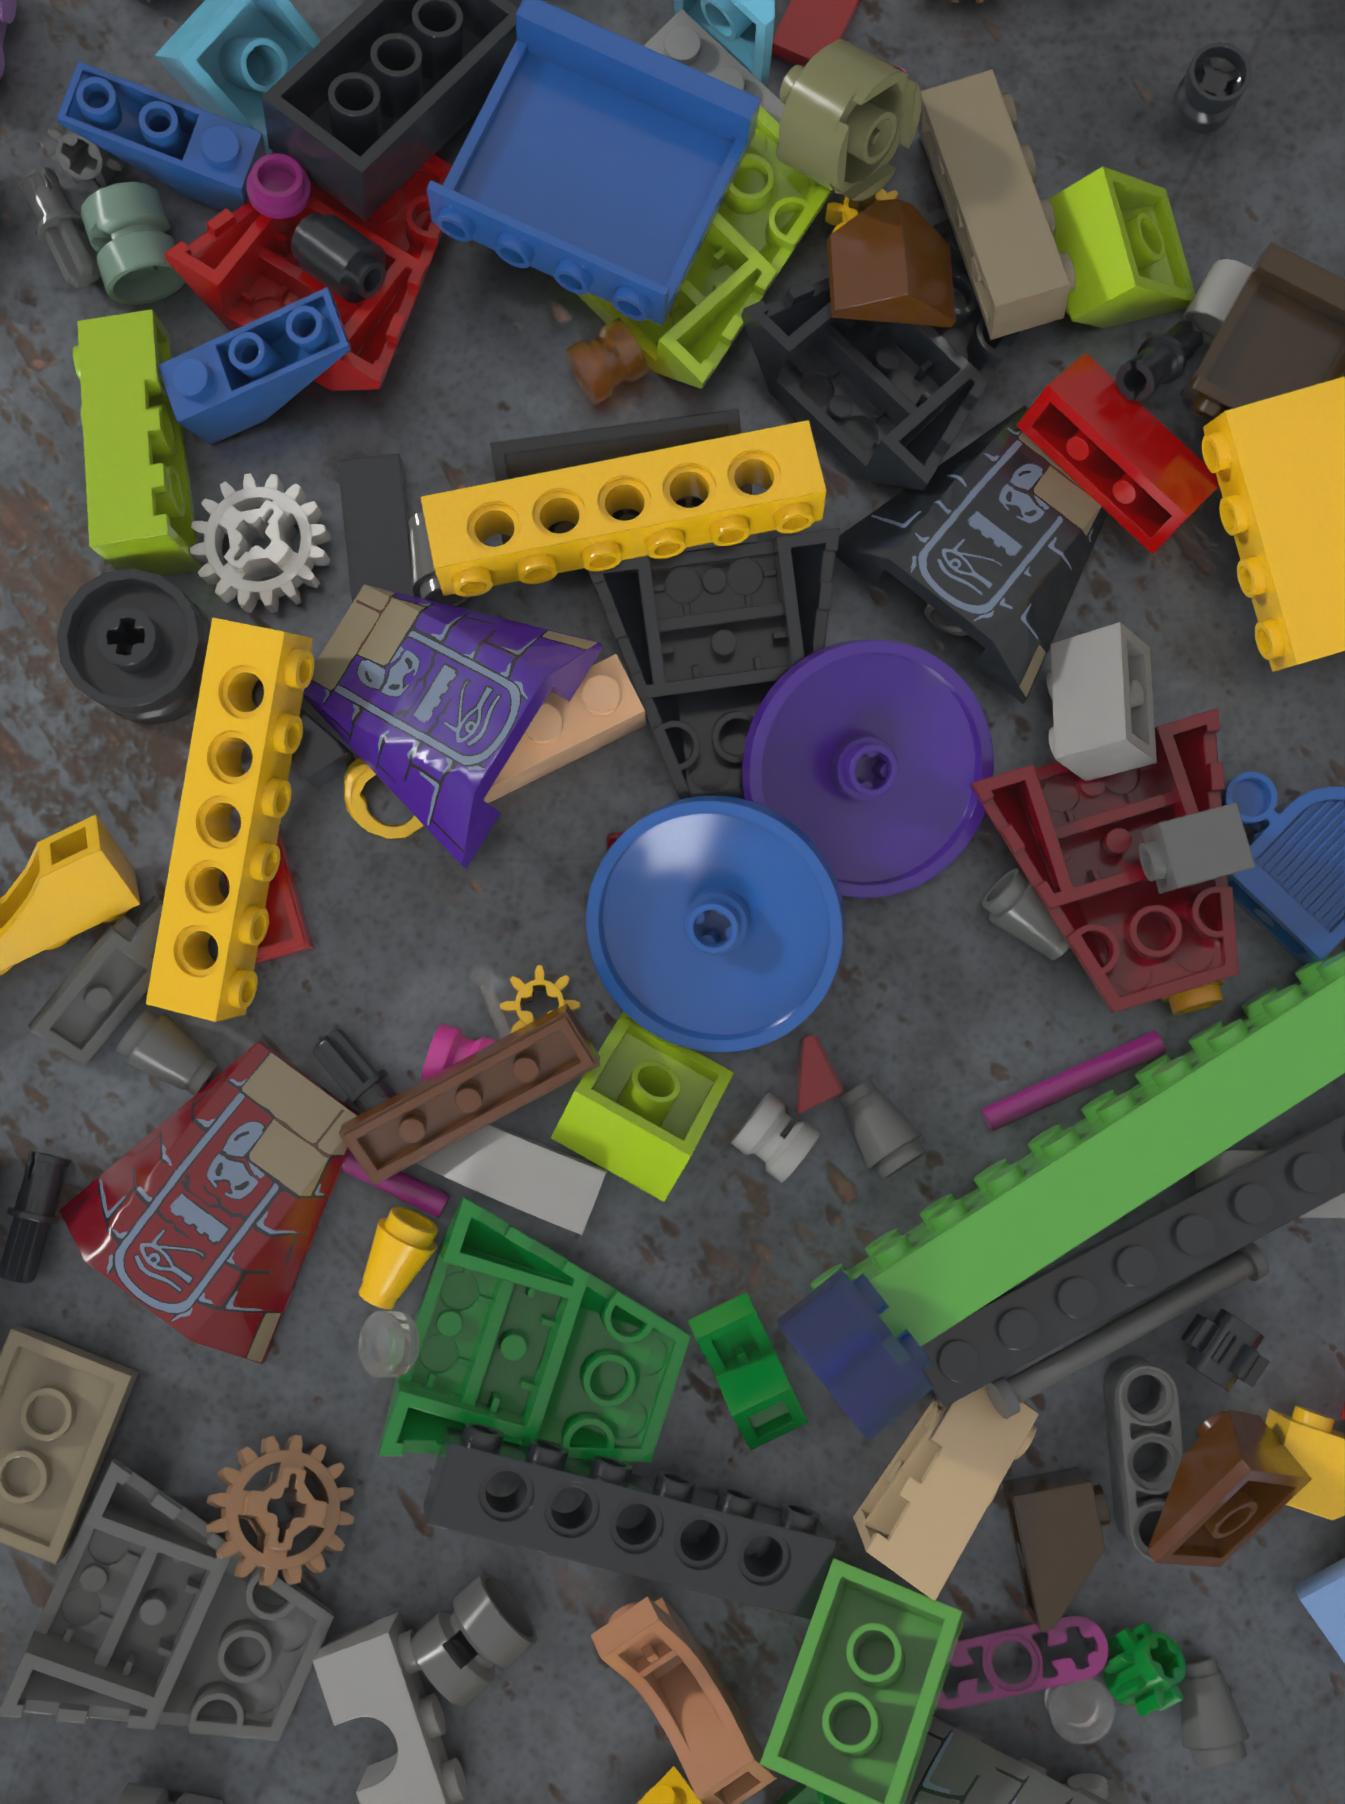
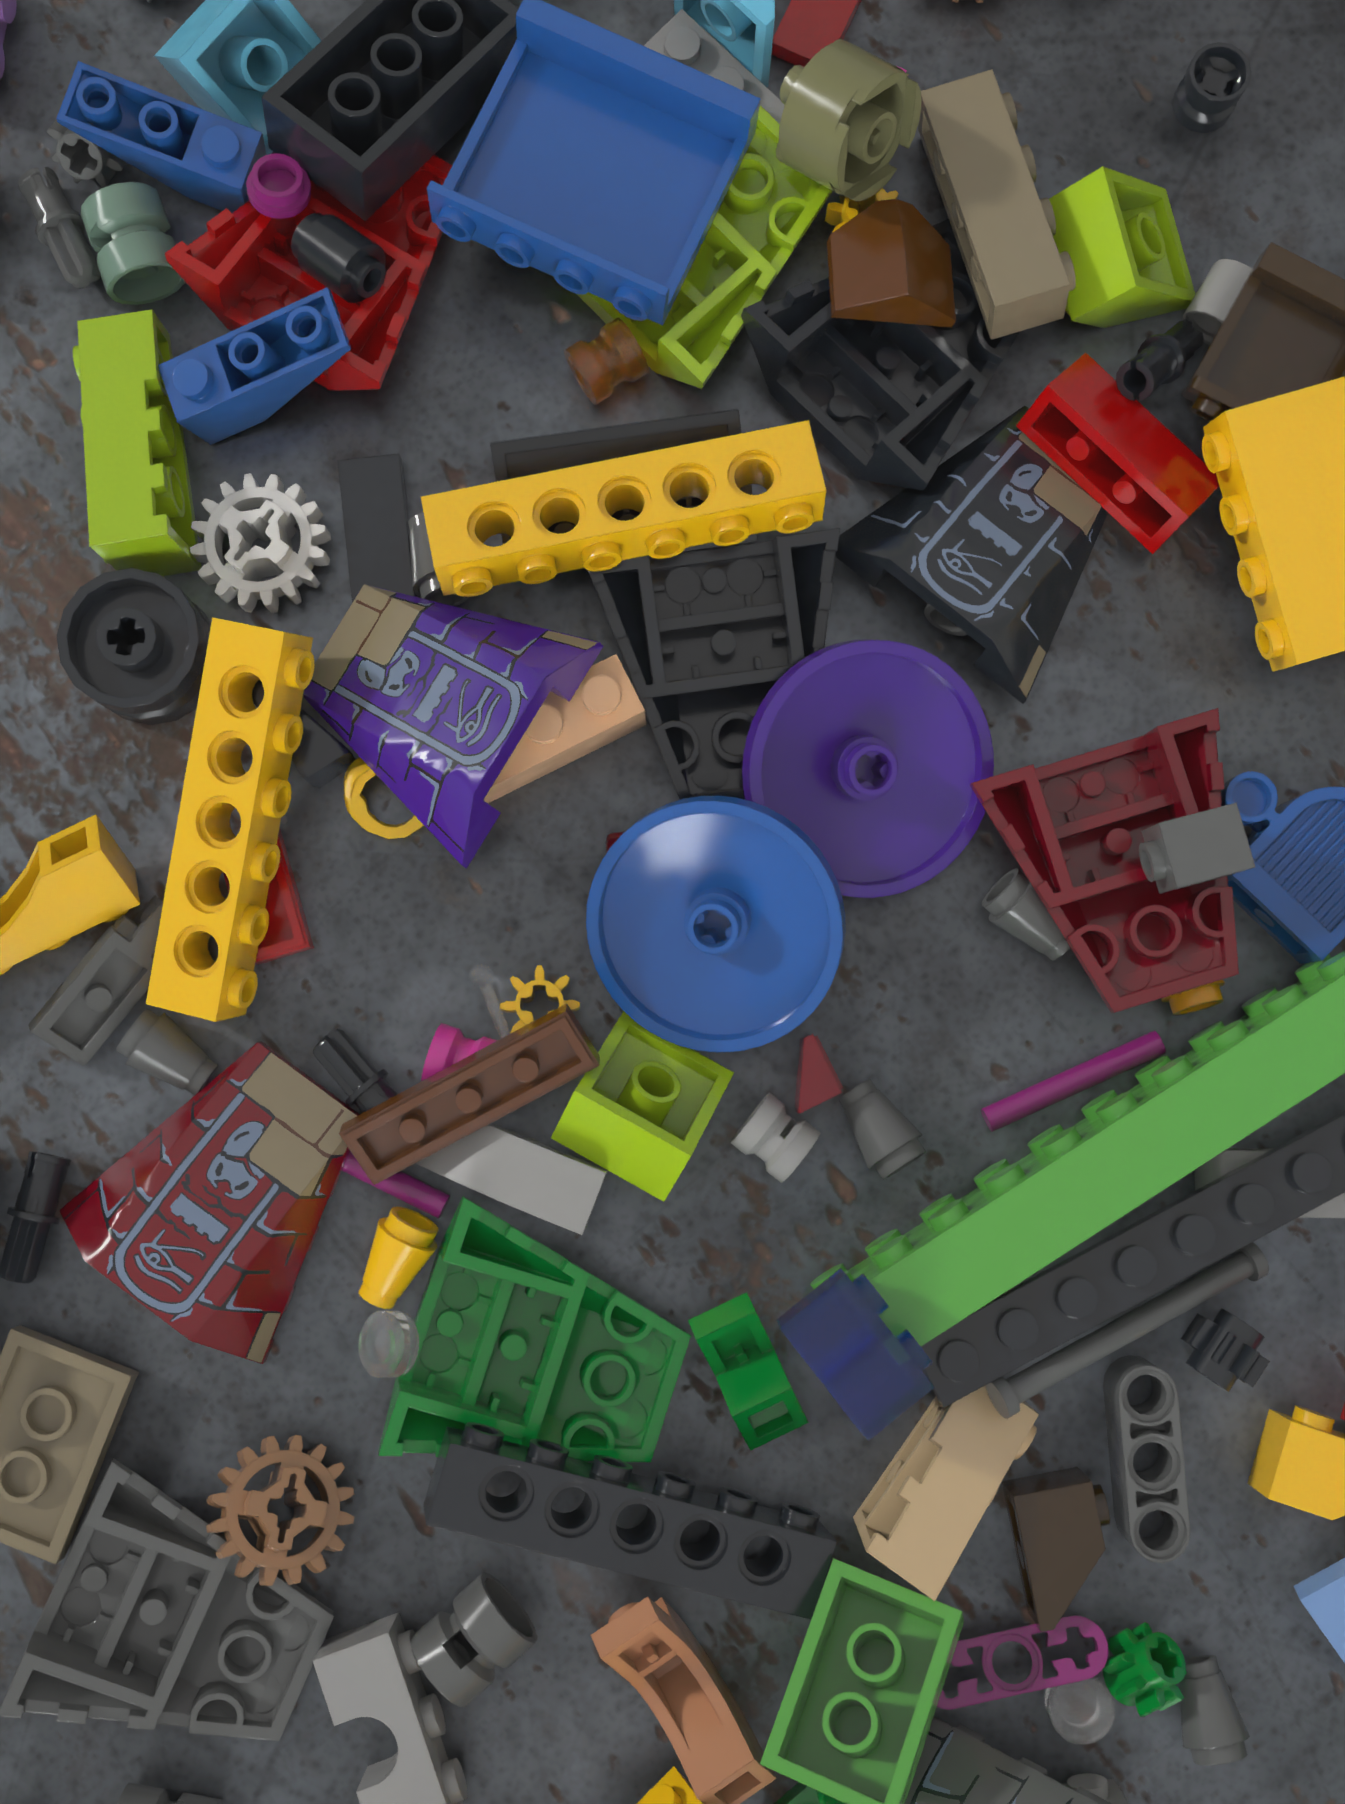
(1102, 702): light grey brick -> none
(1225, 1491): reddish brown slope -> none

